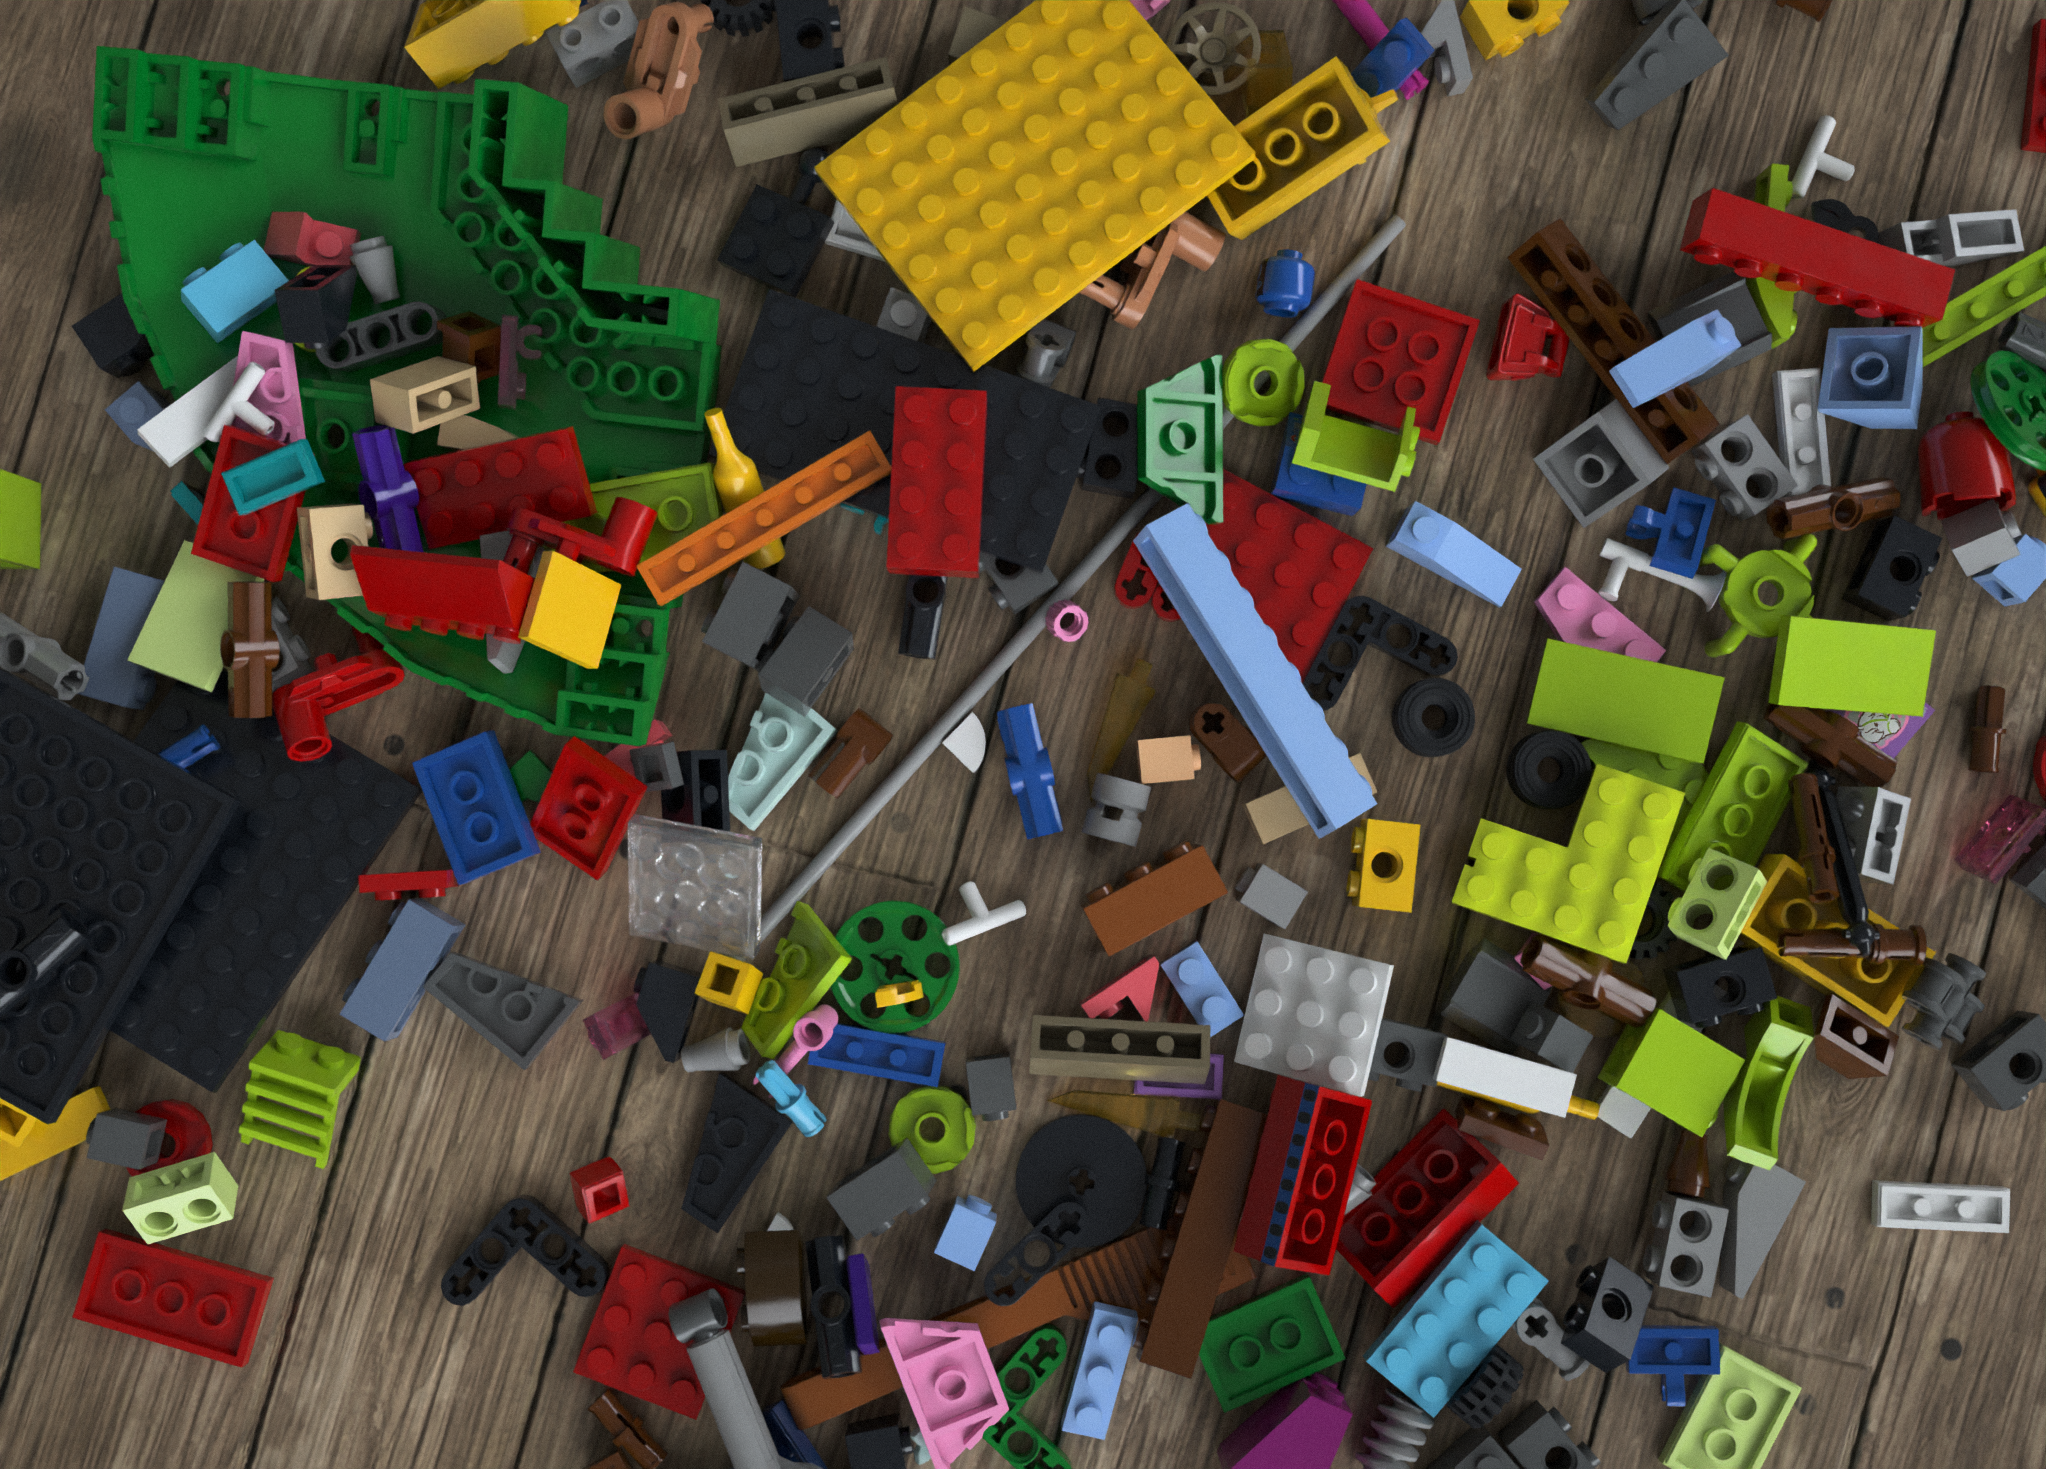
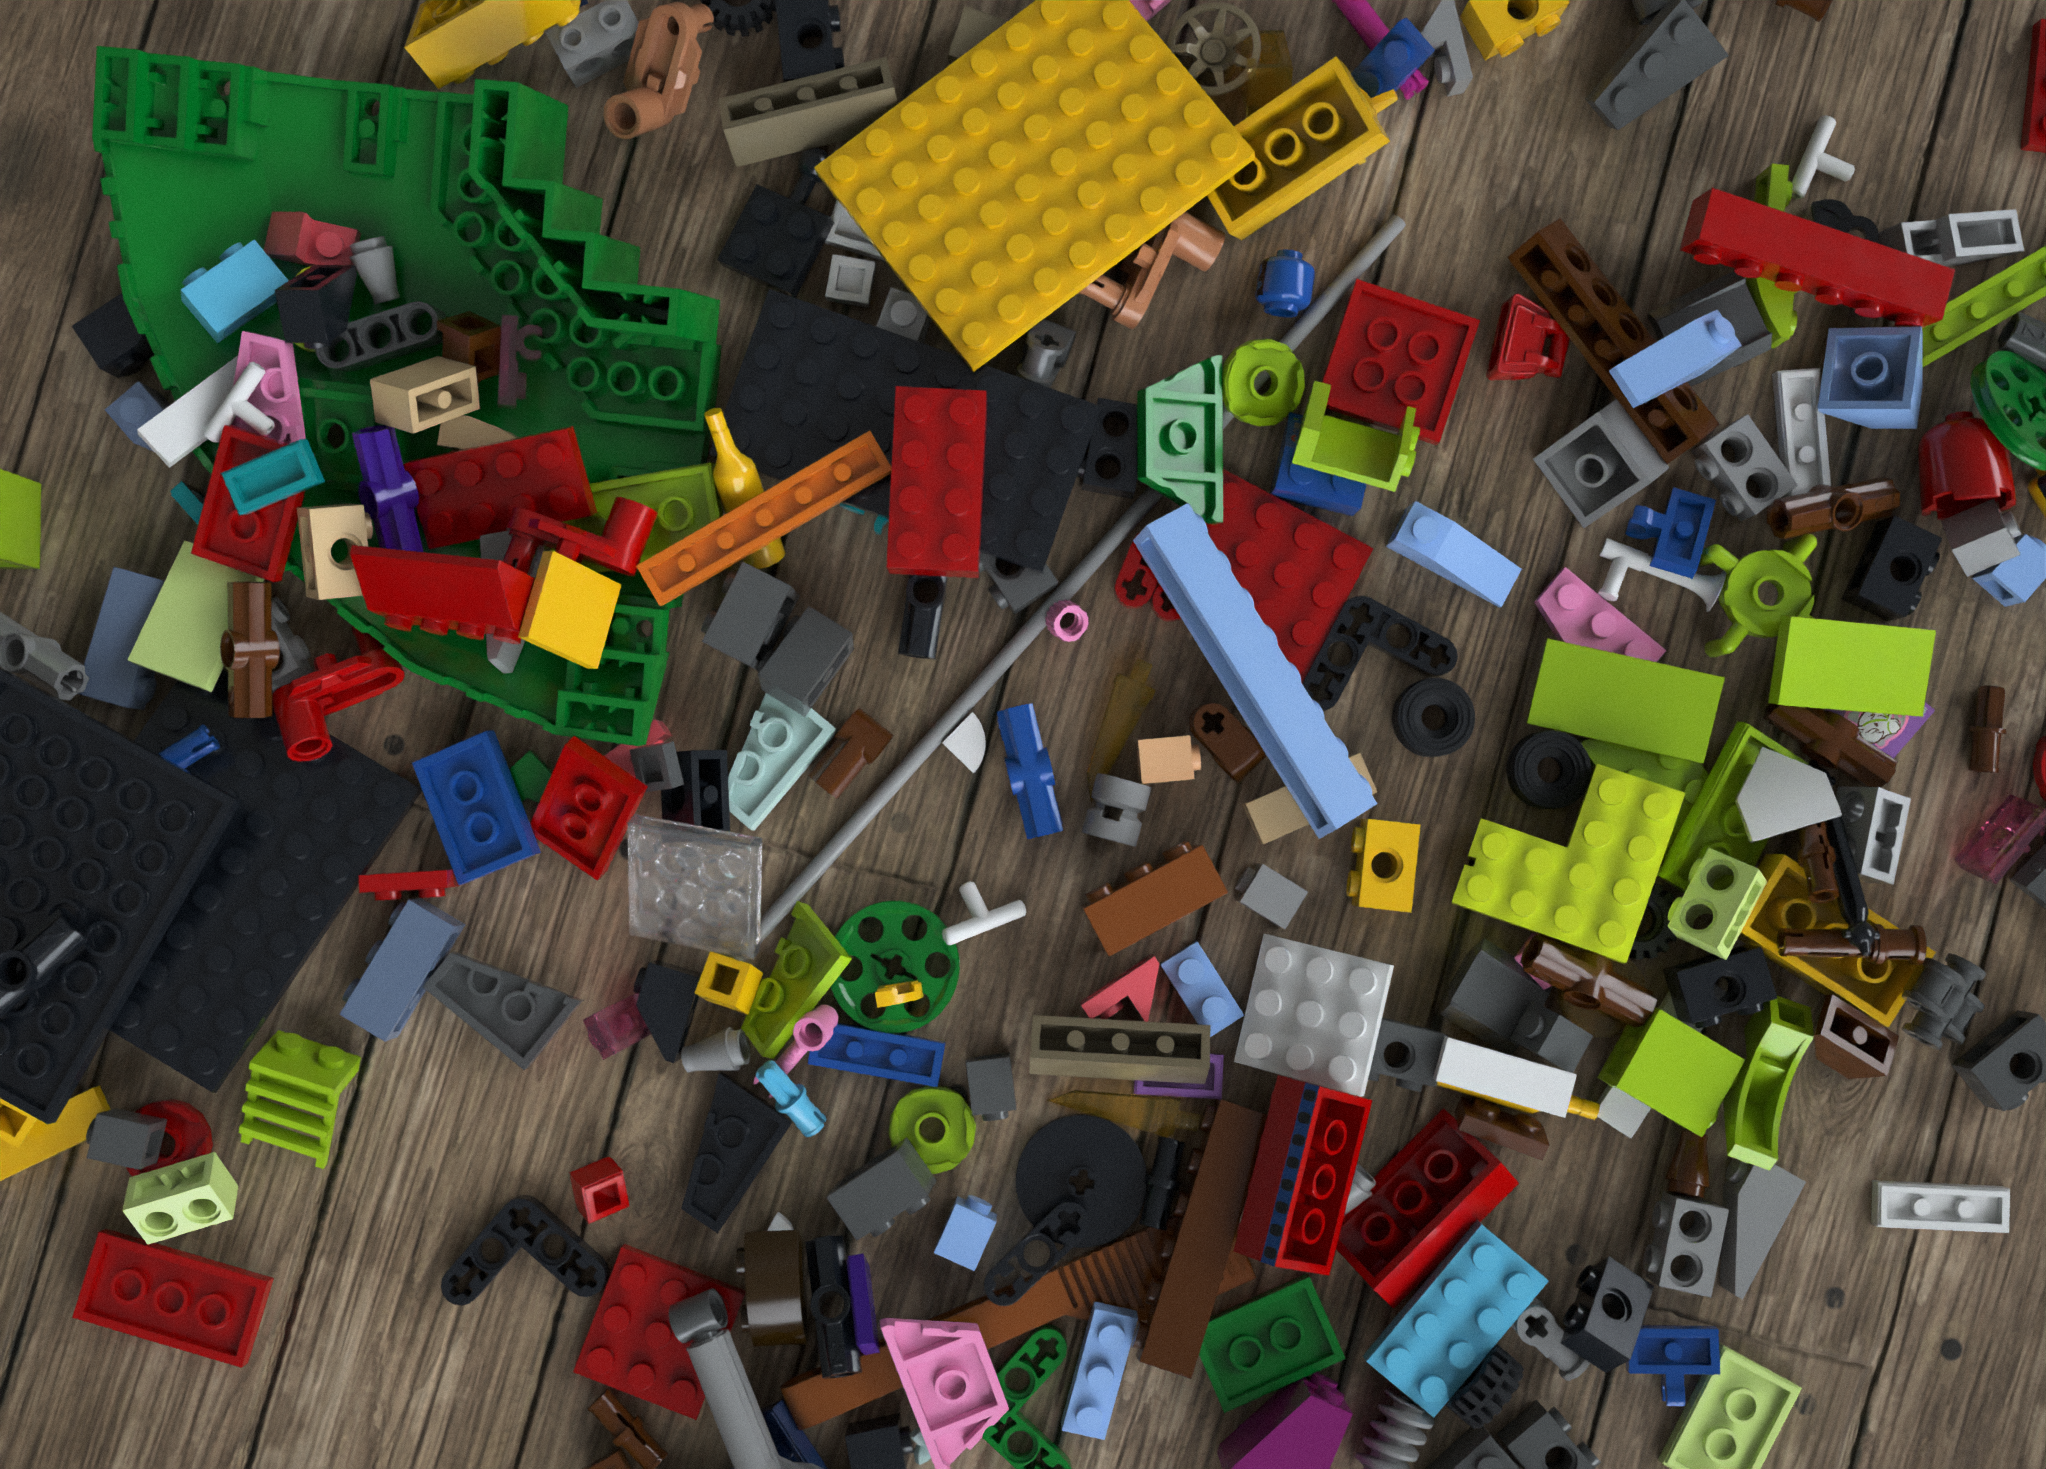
(850, 281): none -> white plate
(1783, 796): none -> white slope

